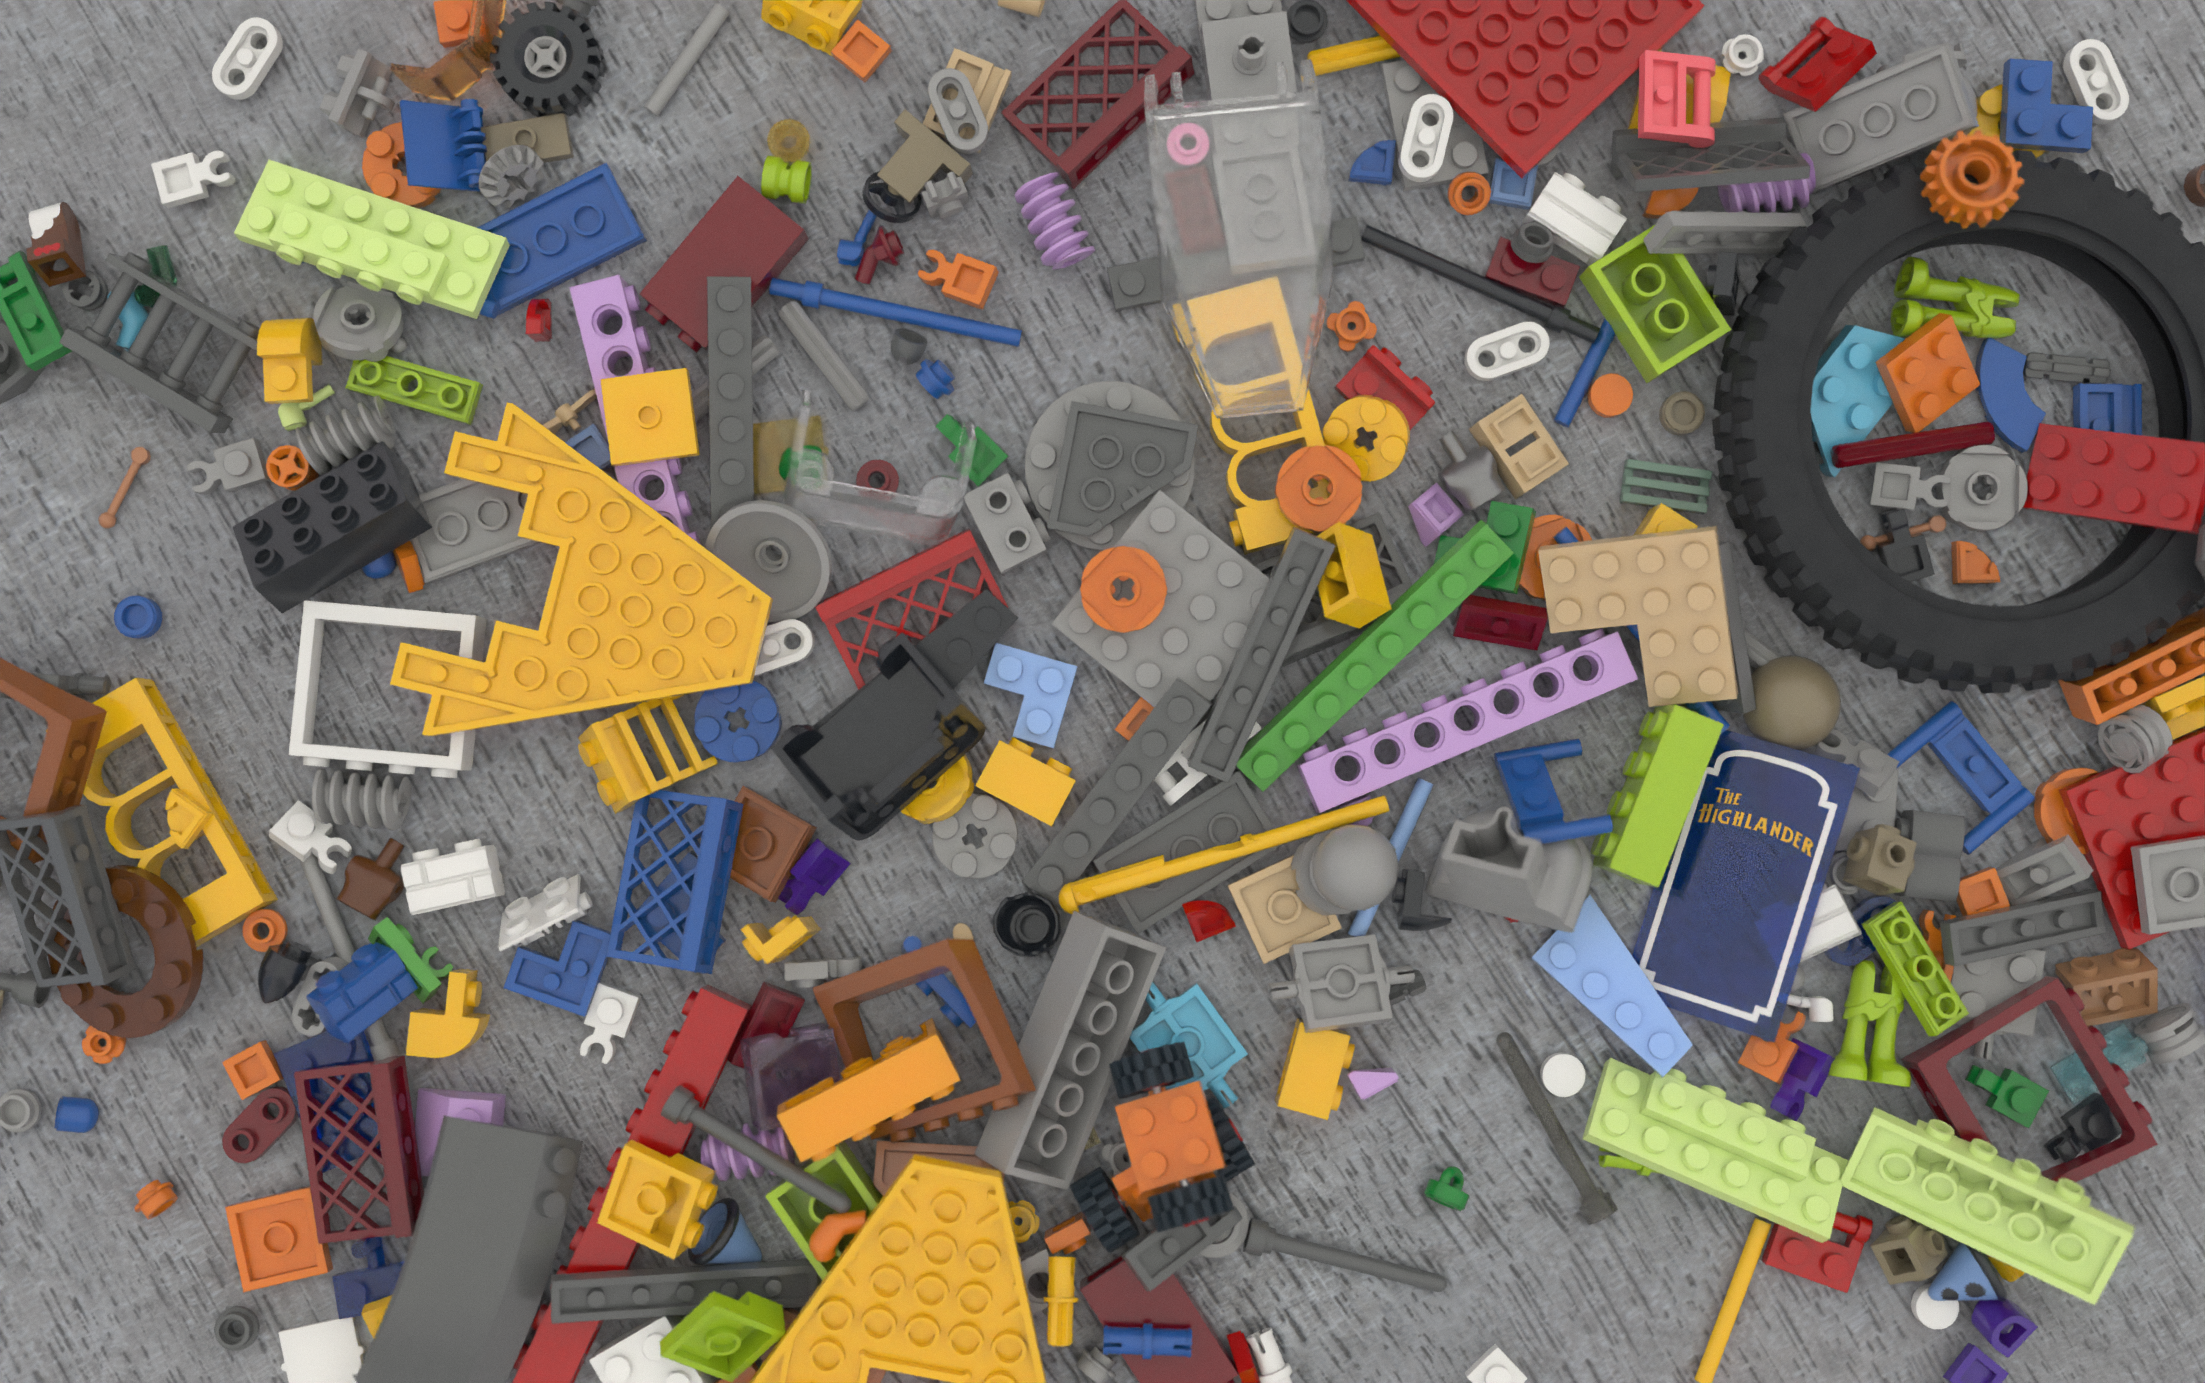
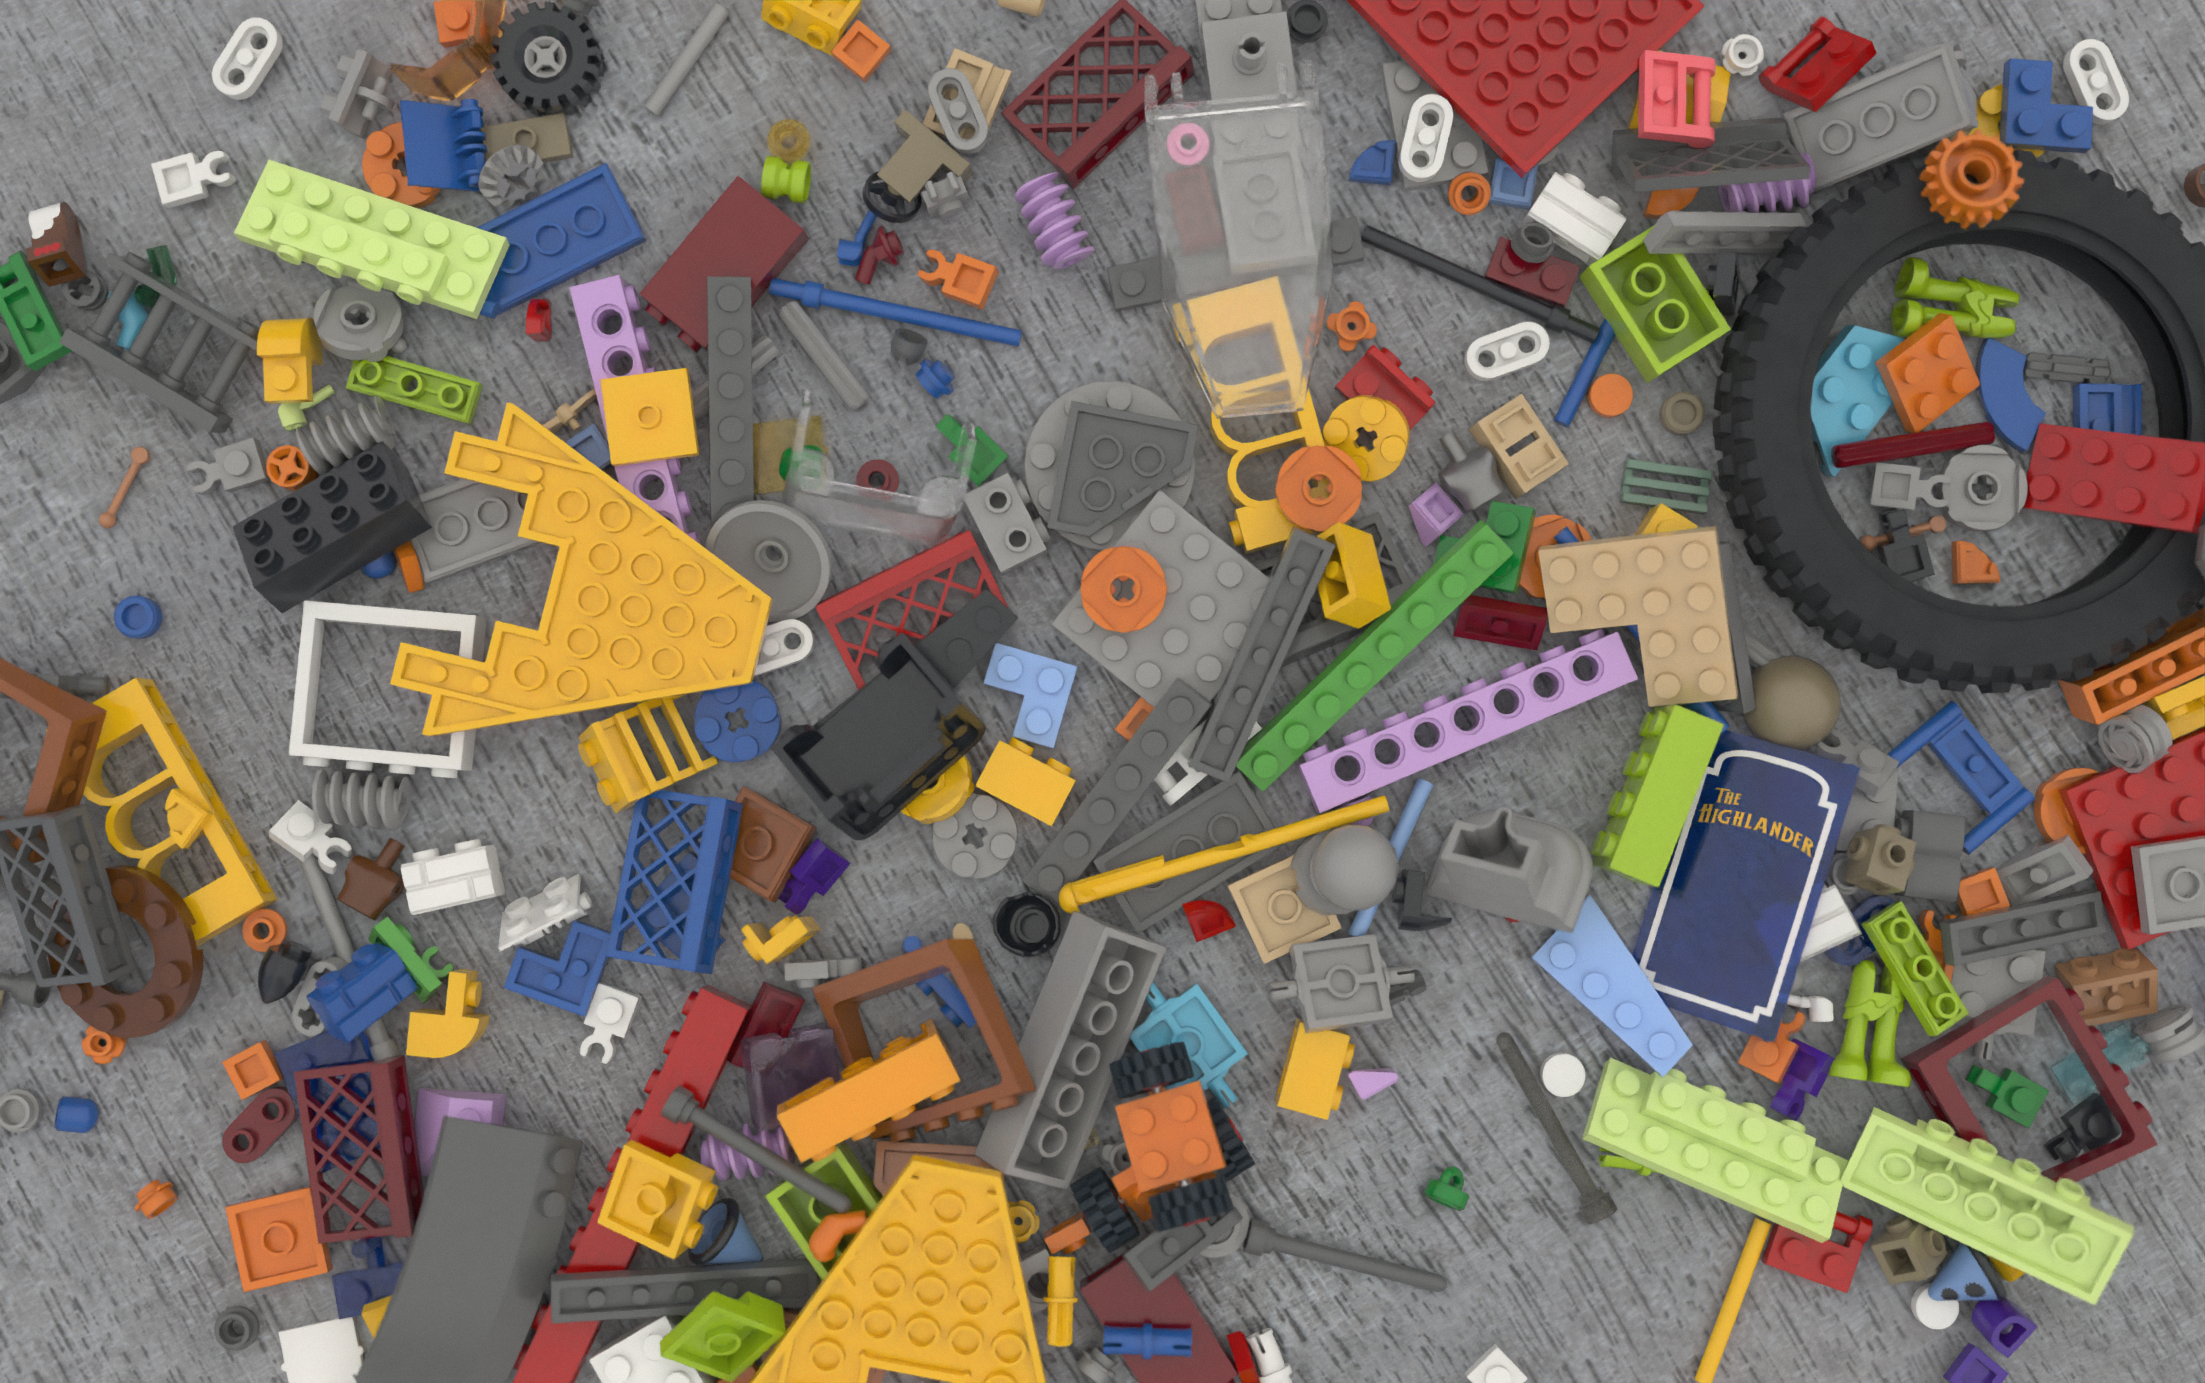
(1351, 55): yellow axle -> none
(1534, 796): blue plate -> none

